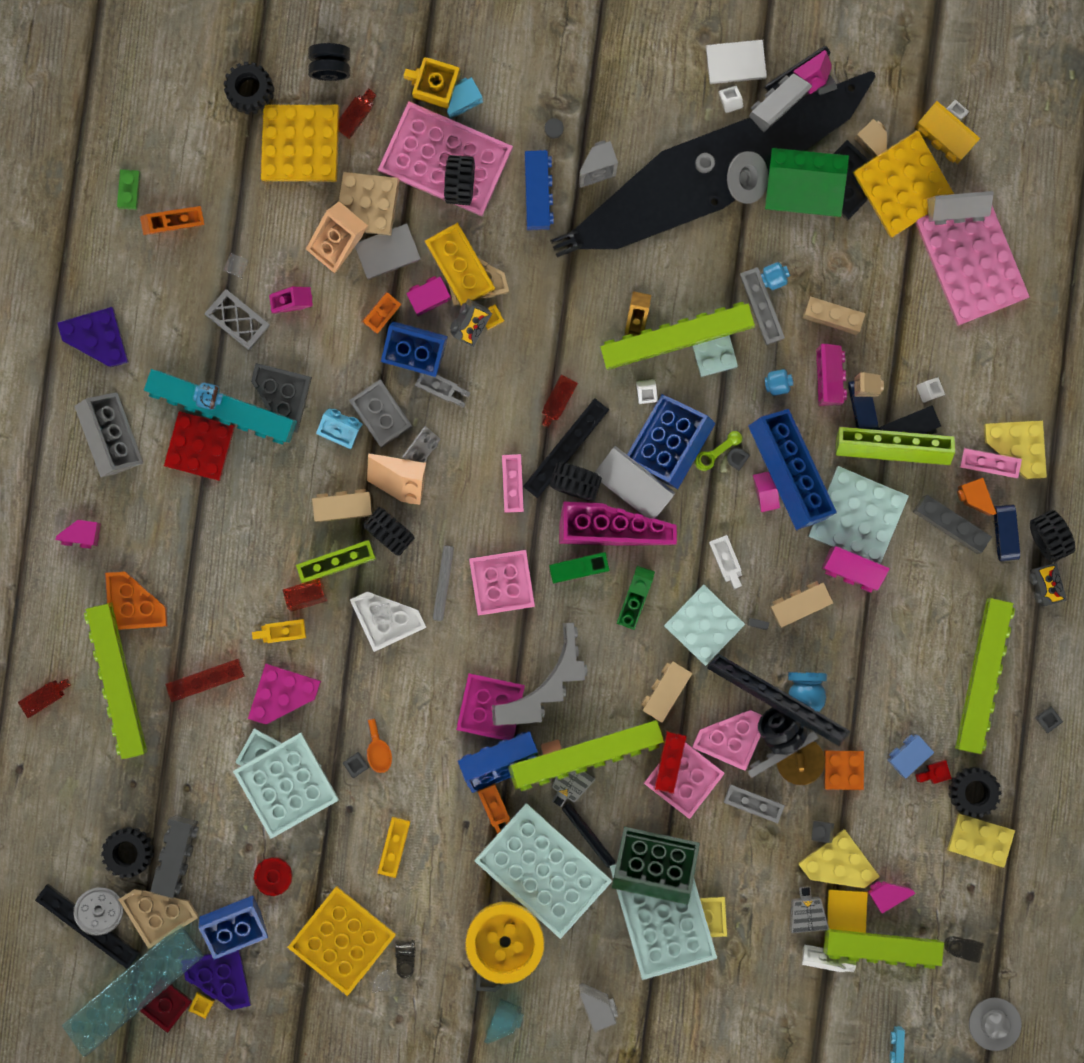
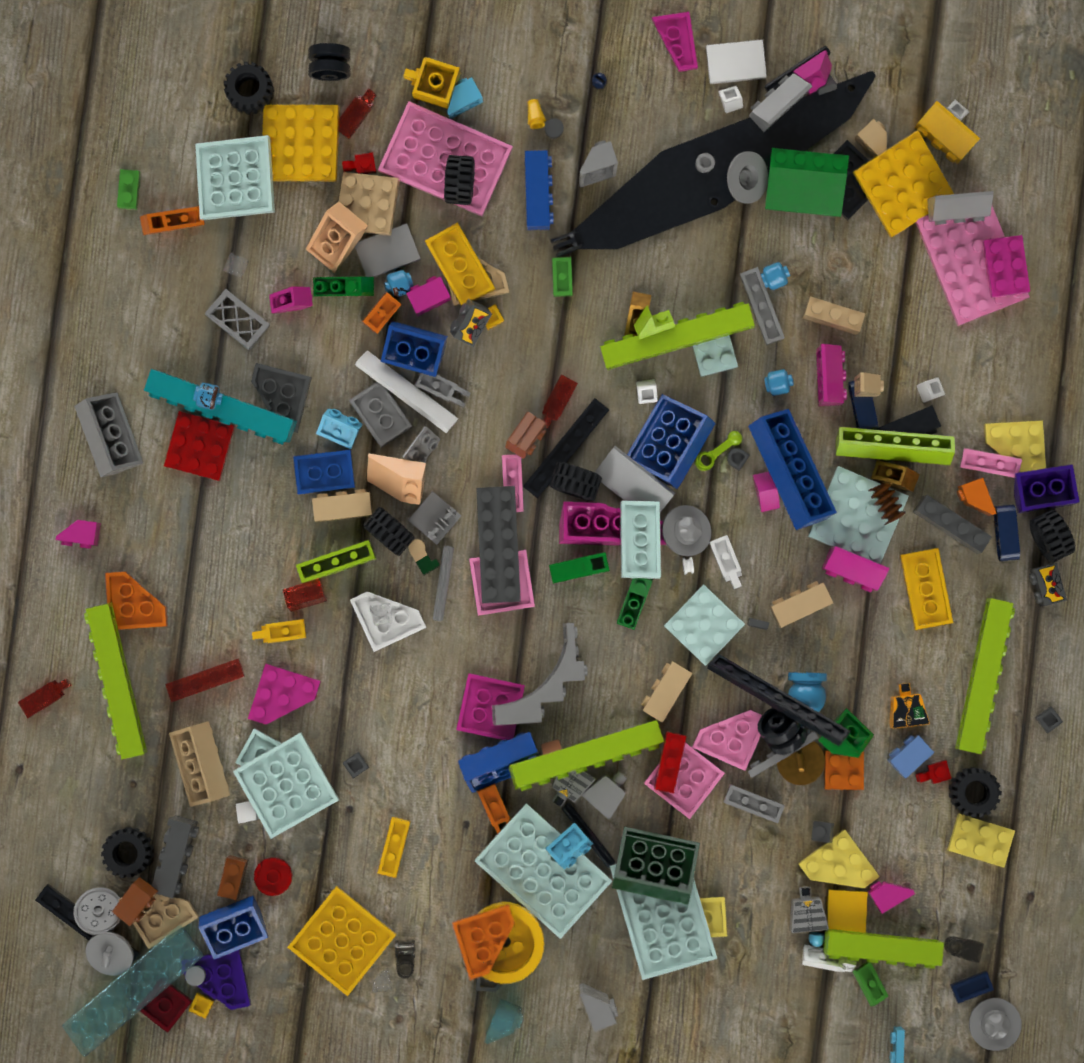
(96, 336): dark purple plate -> none
(109, 953): none -> light grey shield
(134, 902): none -> dark orange brick
(195, 975): none -> light grey tile
(199, 764): none -> tan slope
(232, 877): none -> dark orange brick
(235, 177): none -> light aqua plate
(245, 812): none -> white slope
(324, 472): none -> blue plate
(343, 286): none -> green slope
(363, 164): none -> red plate
(378, 751): orange piece -> none
(398, 283): none -> dark azure head
(406, 391): none -> white tile
(418, 551): none -> leg
(434, 518): none -> light grey hinge
(483, 938): none -> orange plate
(498, 544): none -> dark grey plate
(525, 435): none -> dark orange brick
(535, 115): none -> yellow cone
(562, 276): none -> bright green plate
(569, 846): none -> medium azure bracket
(597, 83): none -> dark blue hinge
(606, 793): none -> light grey torso
(640, 539): none -> light aqua plate
(649, 325): none -> lime slope
(678, 38): none -> dark pink wing
(686, 530): none -> light grey hat
(688, 565): none -> white bush
(816, 938): none -> medium azure hinge
(857, 739): none -> green slope
(870, 984): none -> bright green plate
(887, 502): none -> reddish brown piece
(899, 476): none -> pearl gold slope
(907, 709): none -> black torso
(926, 589): none -> yellow tile
(971, 987): none -> dark blue tile
(1006, 266): none -> dark pink plate
(1045, 489): none -> dark purple slope

